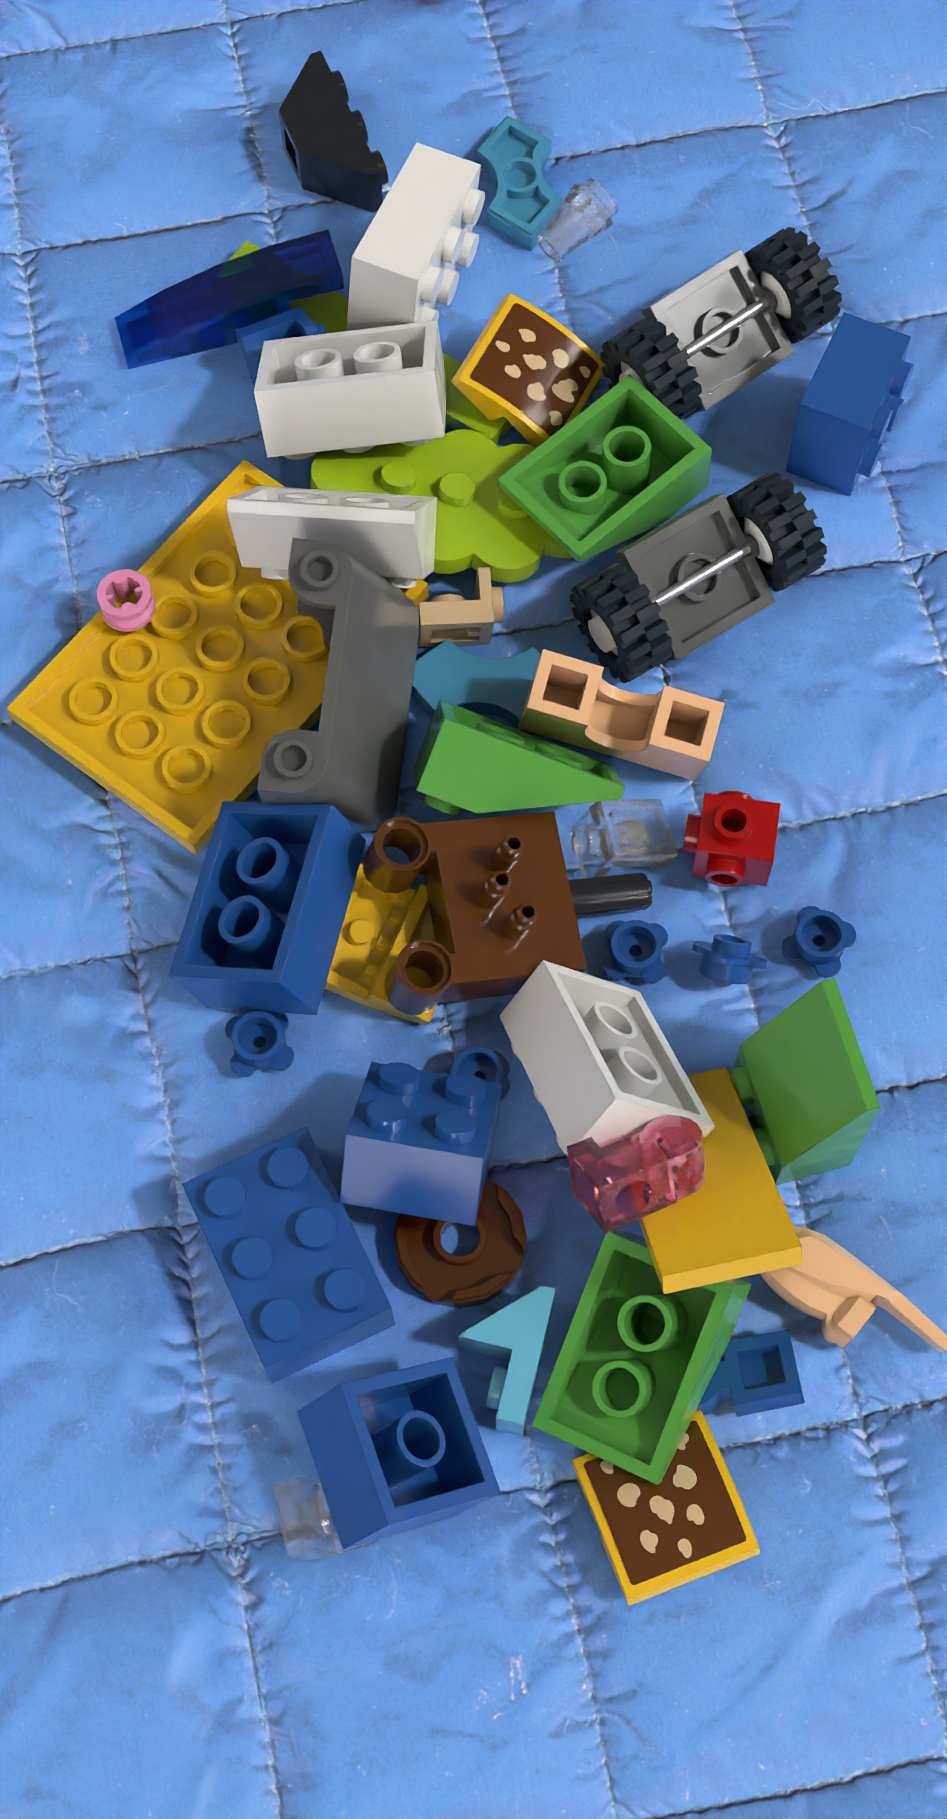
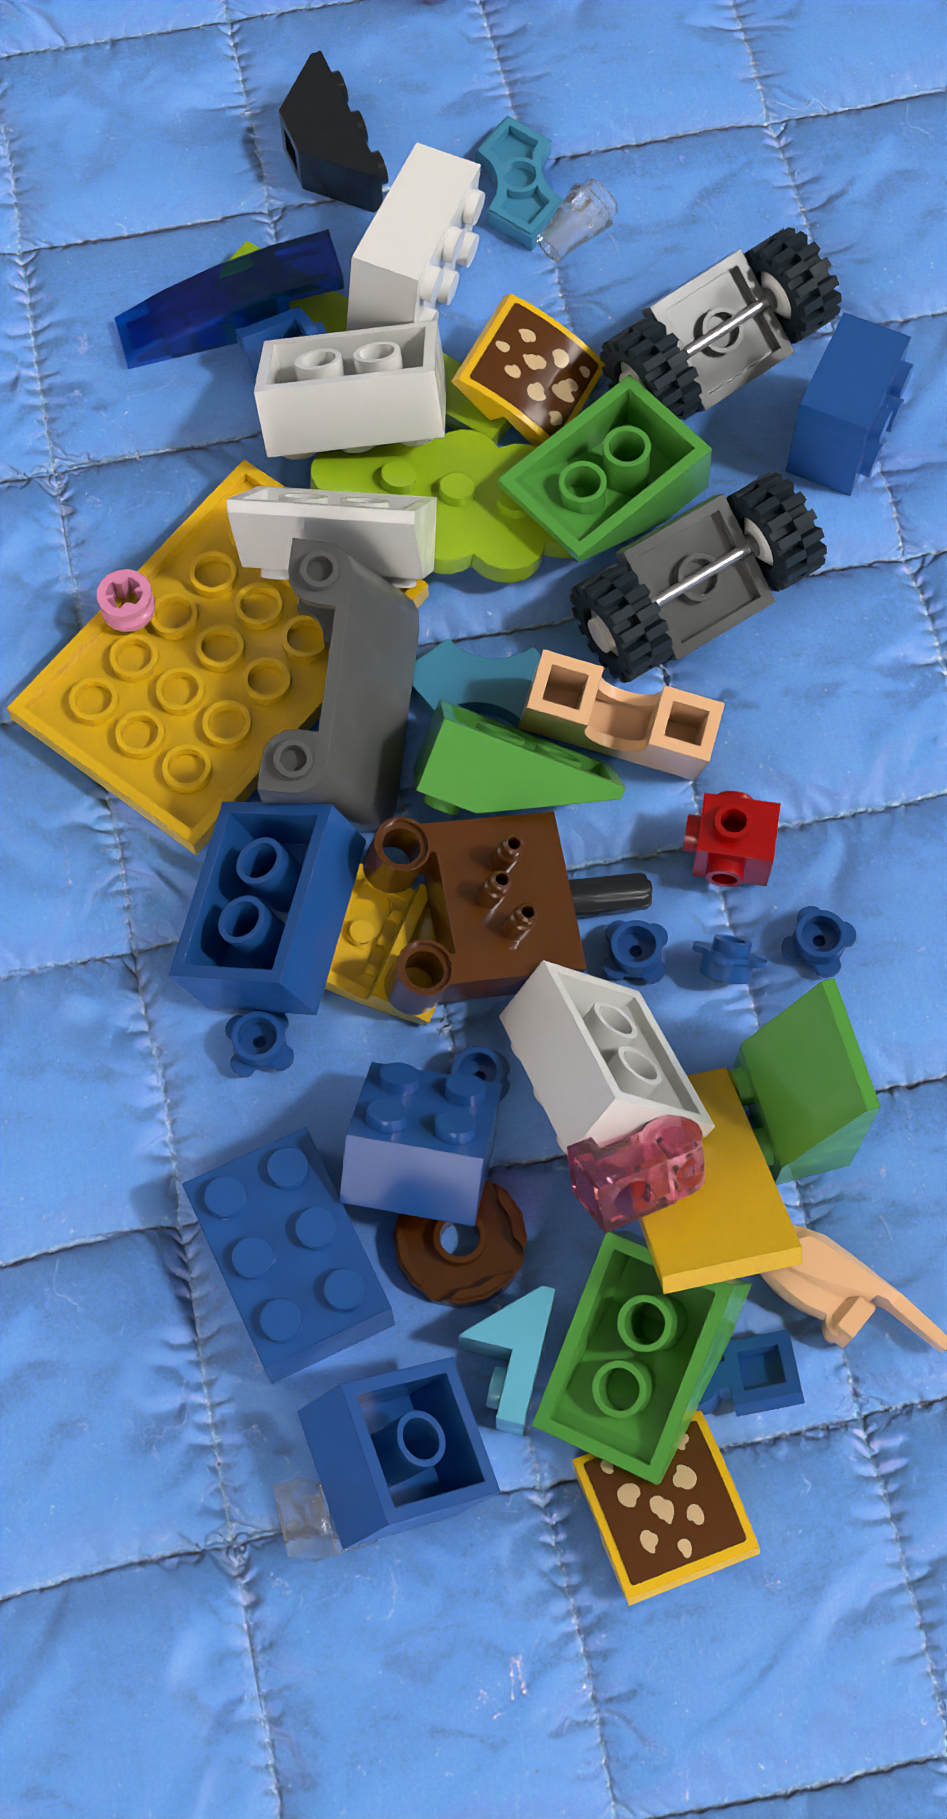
(461, 619): tan bracket -> none
(622, 836): clear bracket -> none

